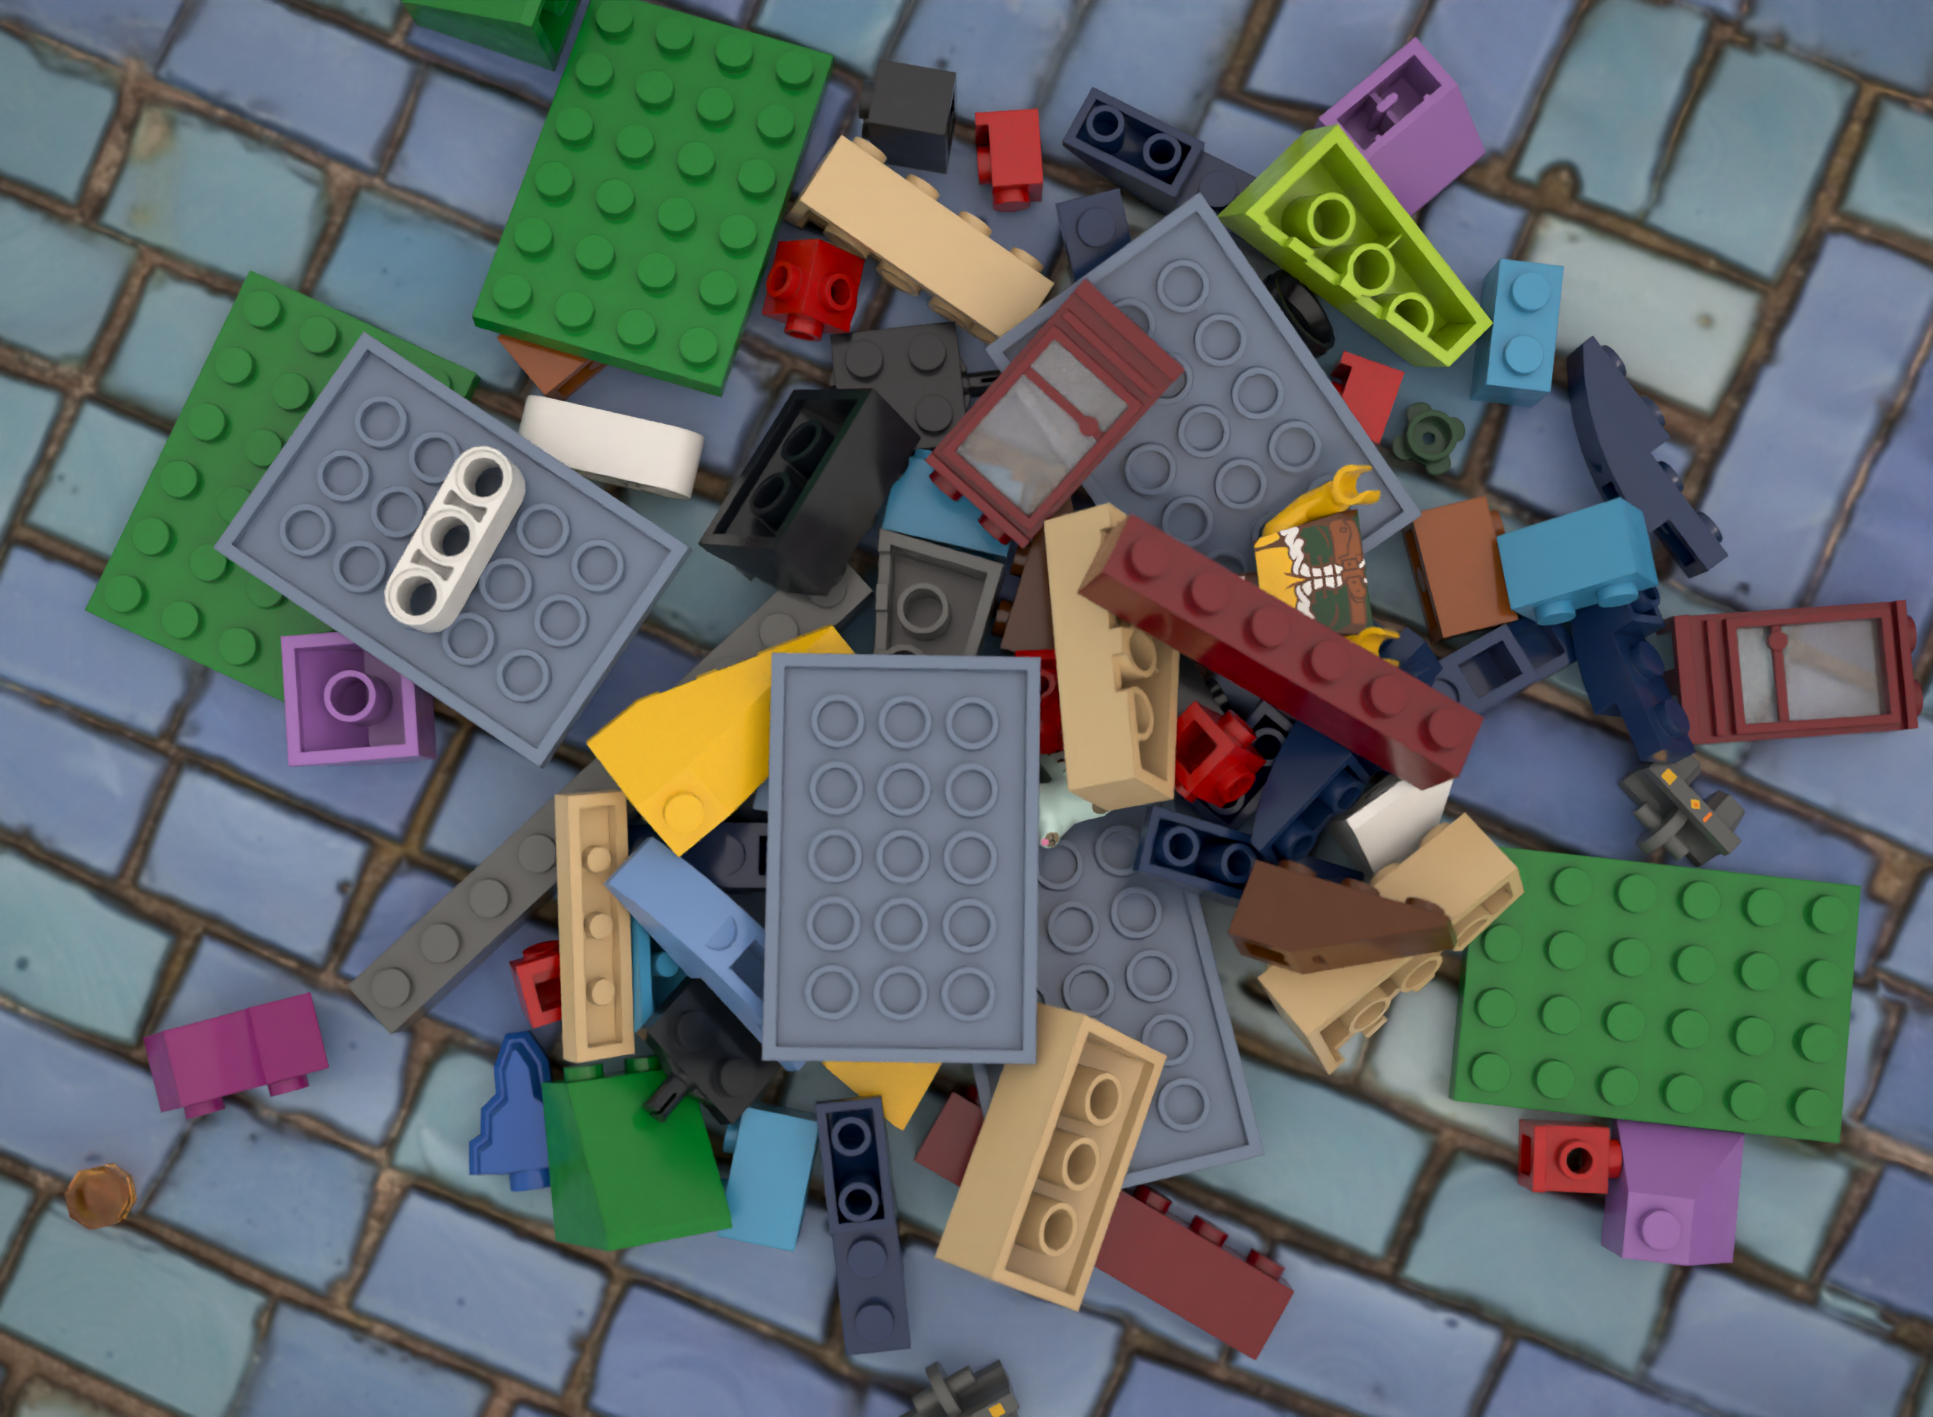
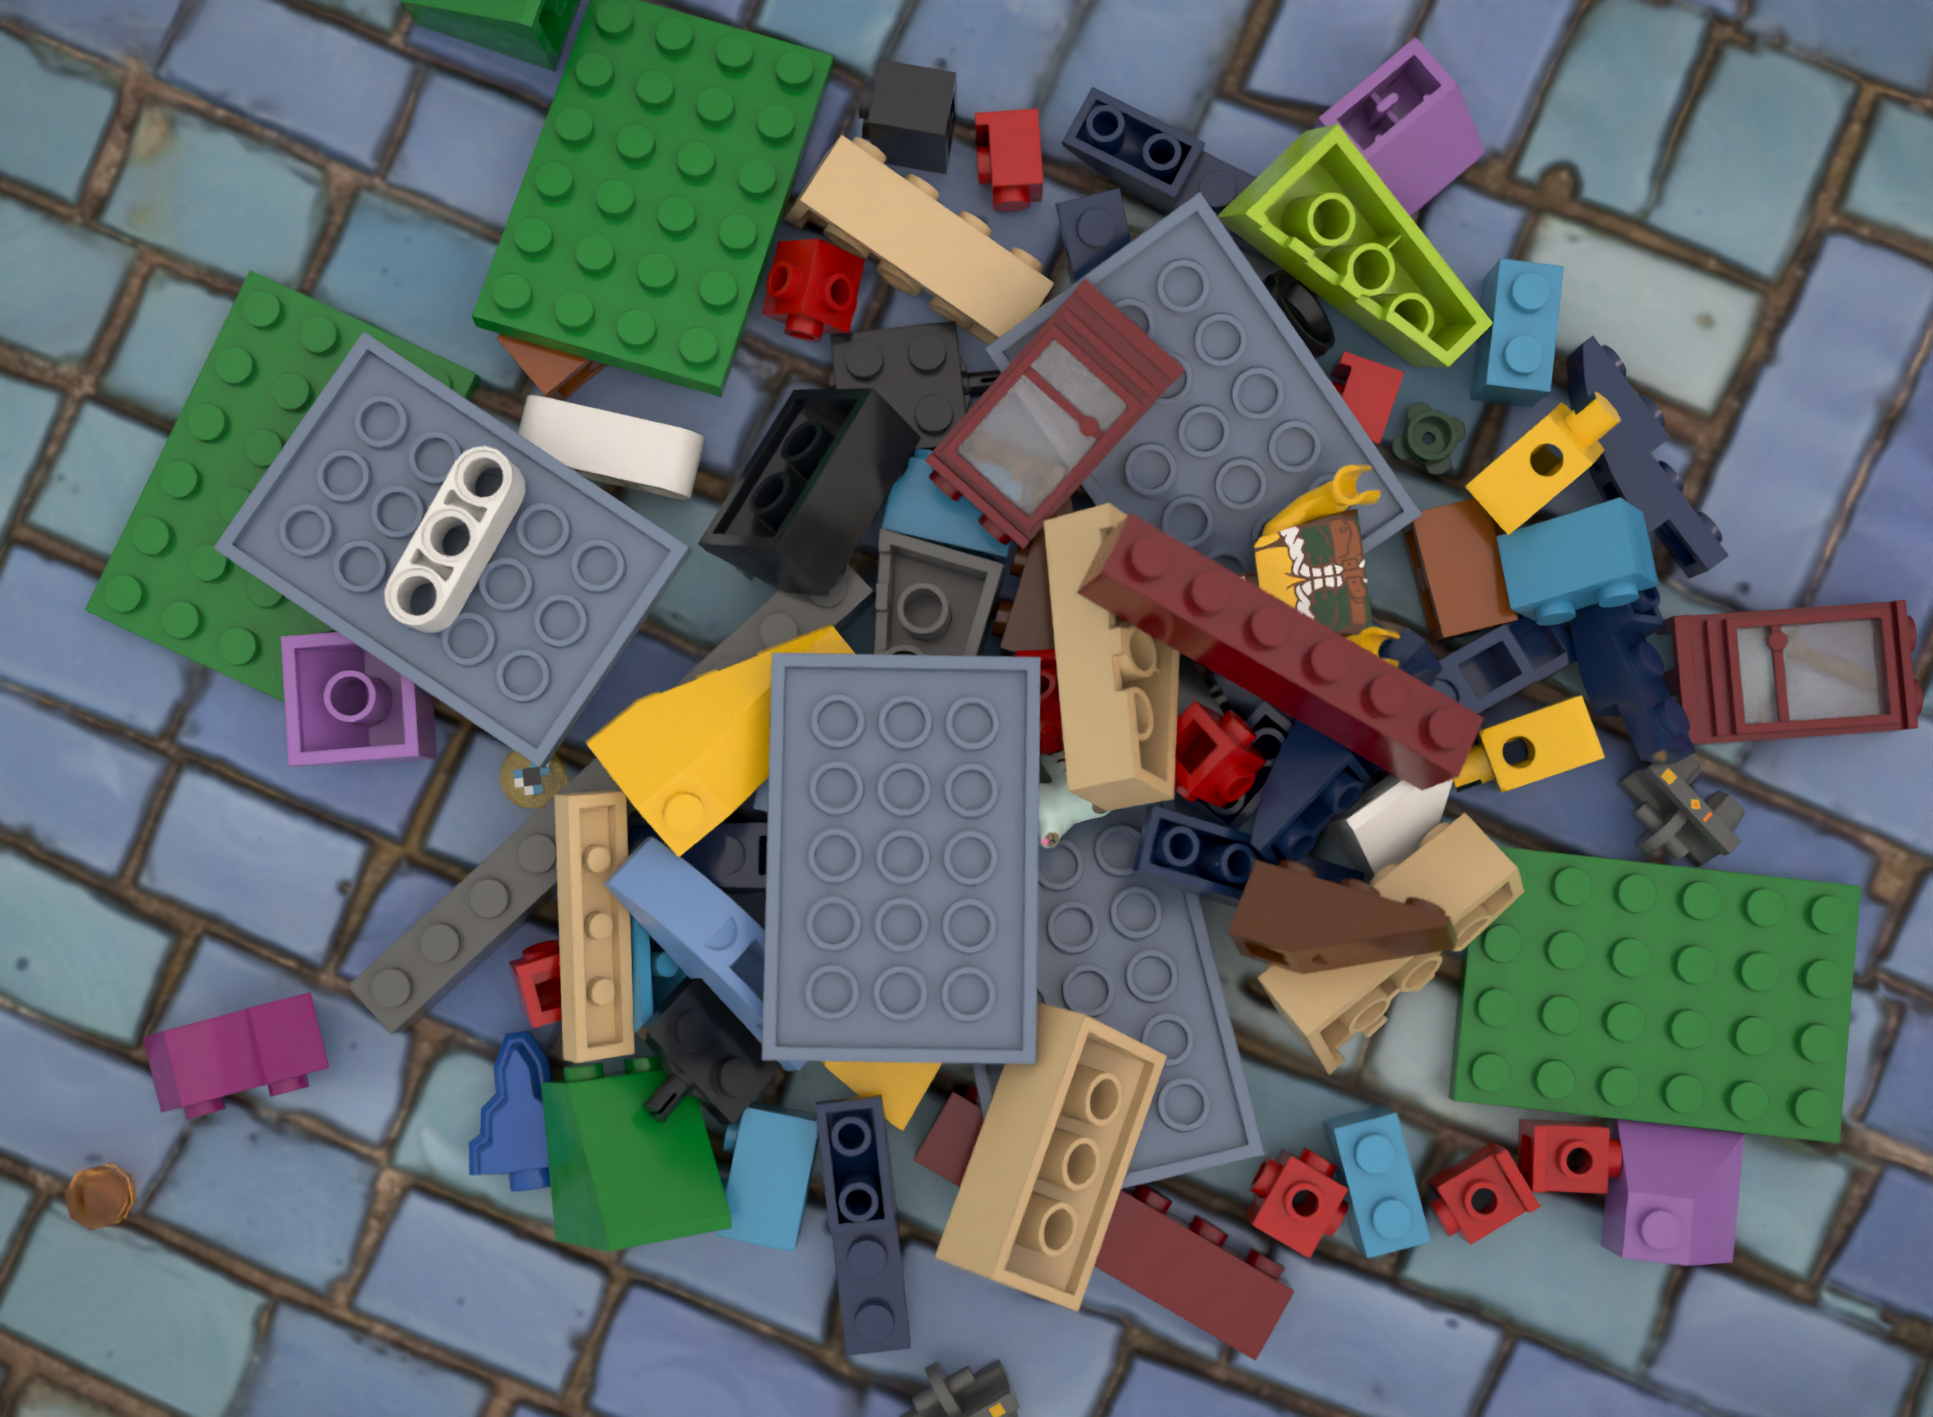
(530, 784): none -> clear yellow tile
(1304, 1222): none -> red brick
(1380, 1181): none -> dark azure brick
(1486, 1168): none -> red brick
(1527, 471): none -> yellow torso
(1555, 738): none -> yellow torso

